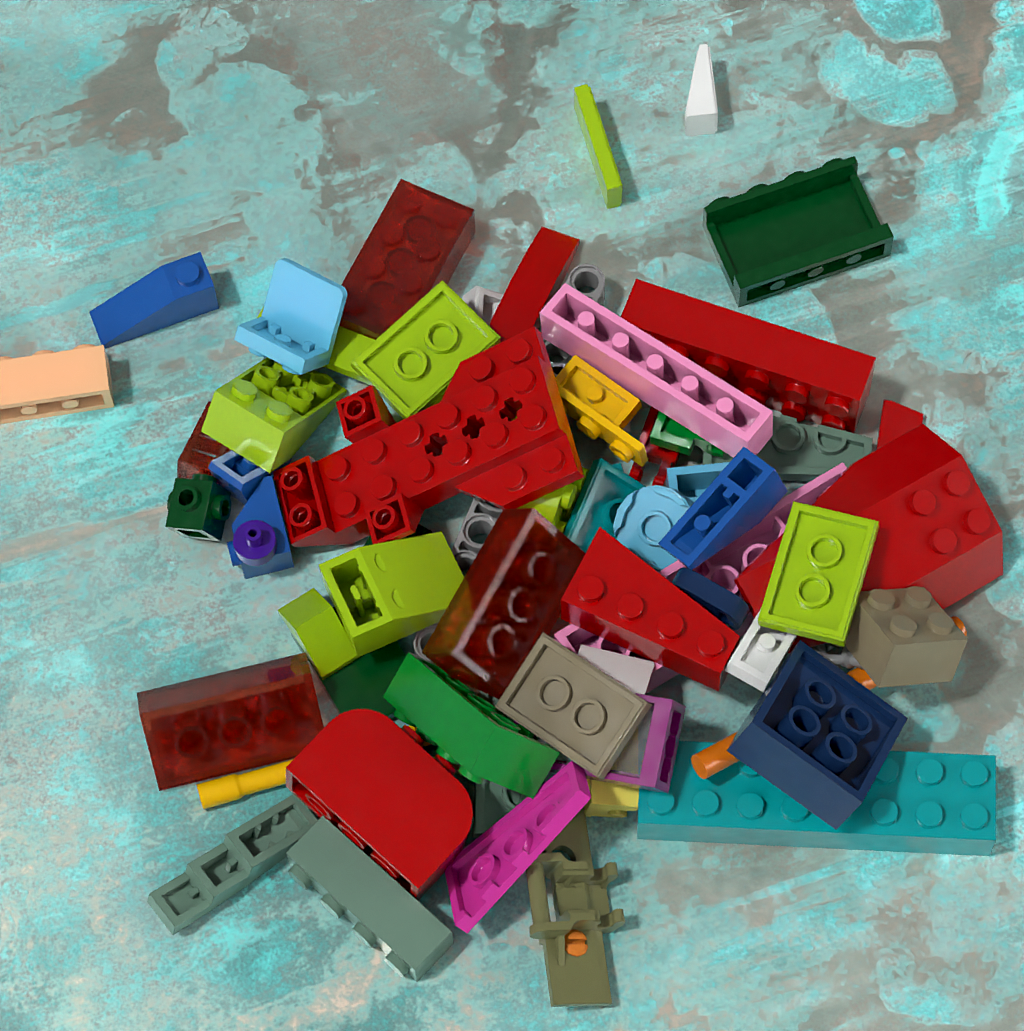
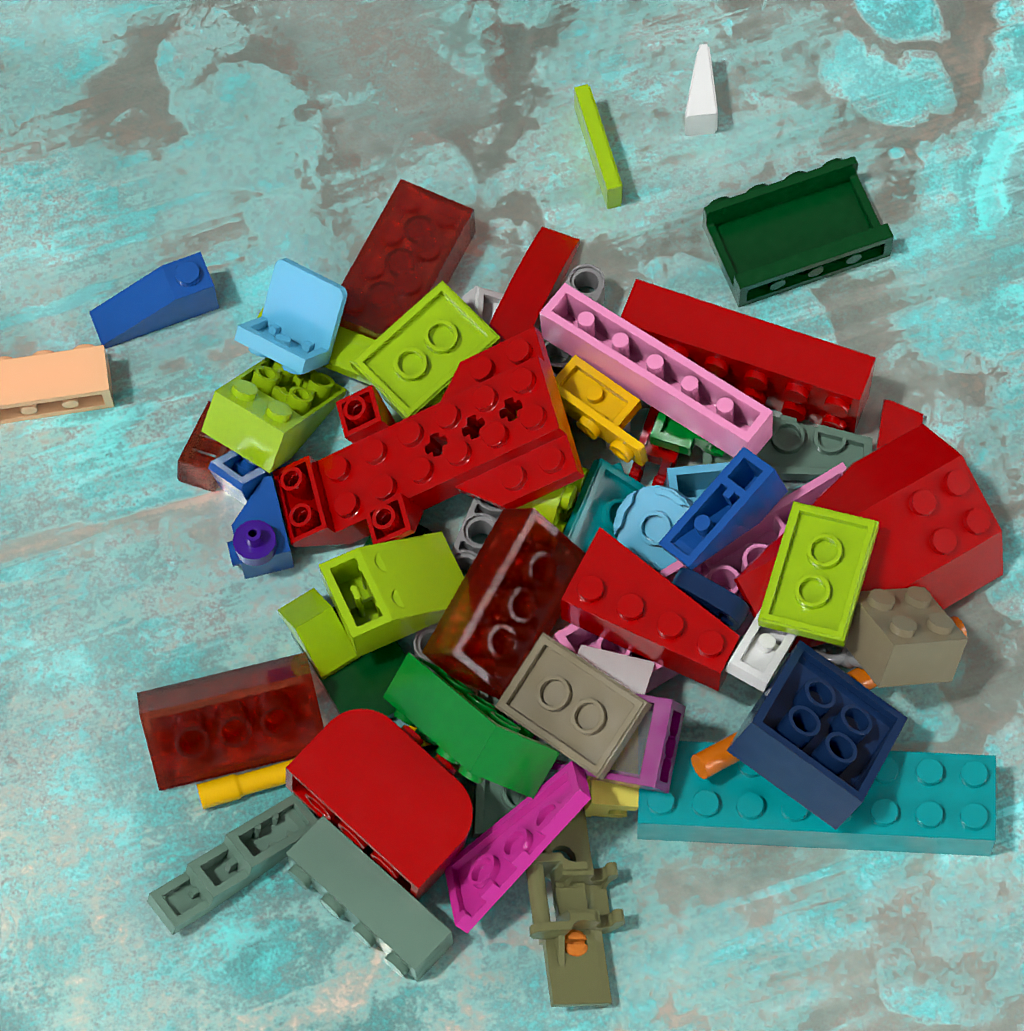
(198, 508): dark green brick -> none

